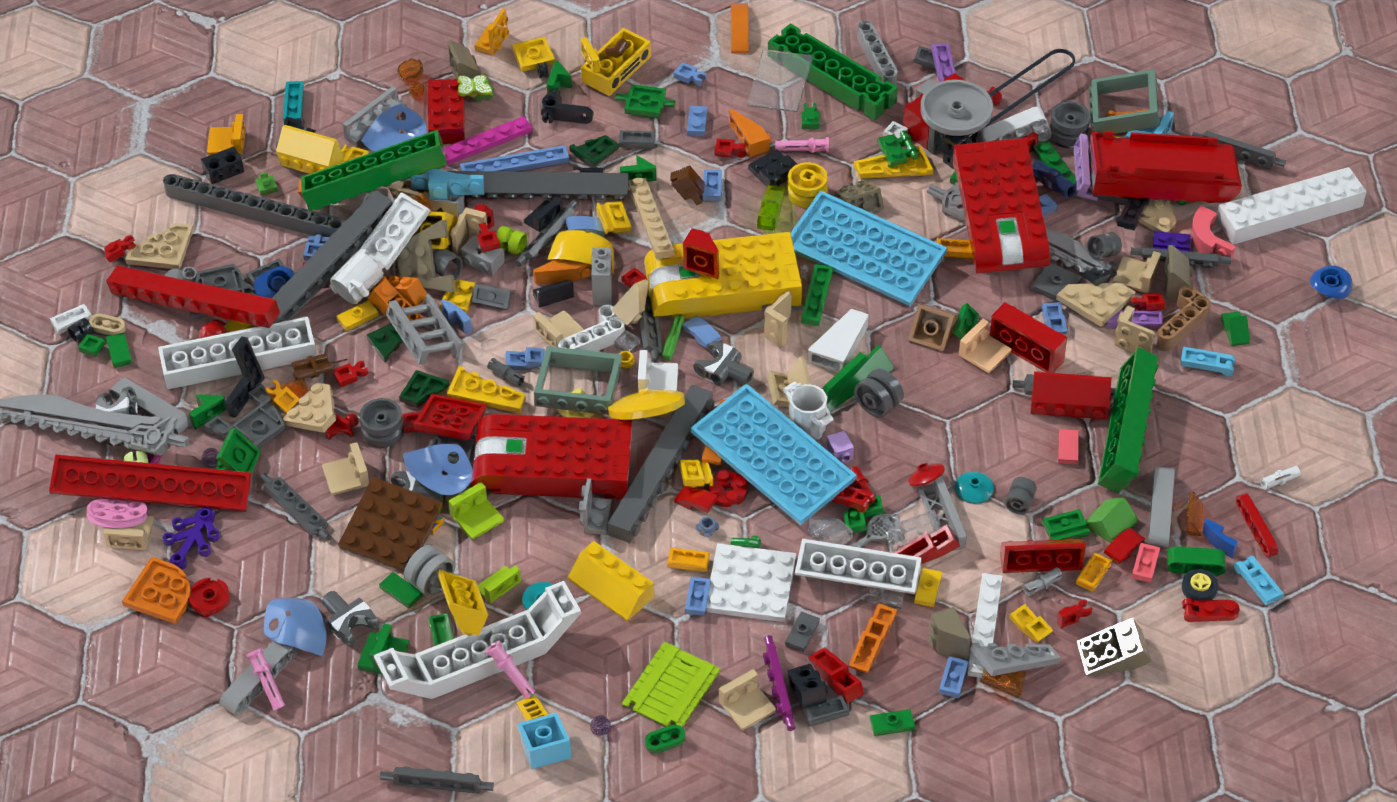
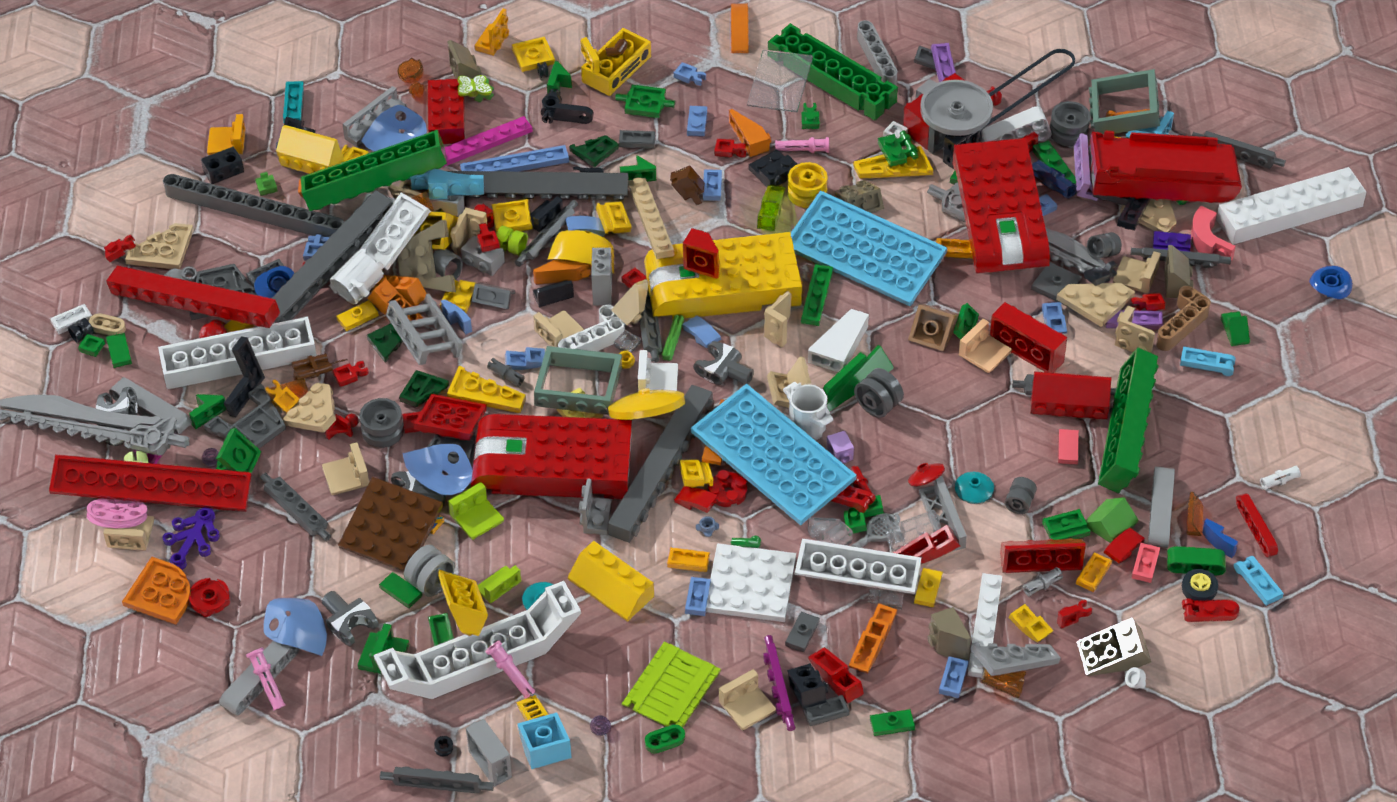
(443, 740): none -> black bush
(488, 752): none -> light grey window
(513, 215): none -> yellow plate
(1135, 678): none -> white tile

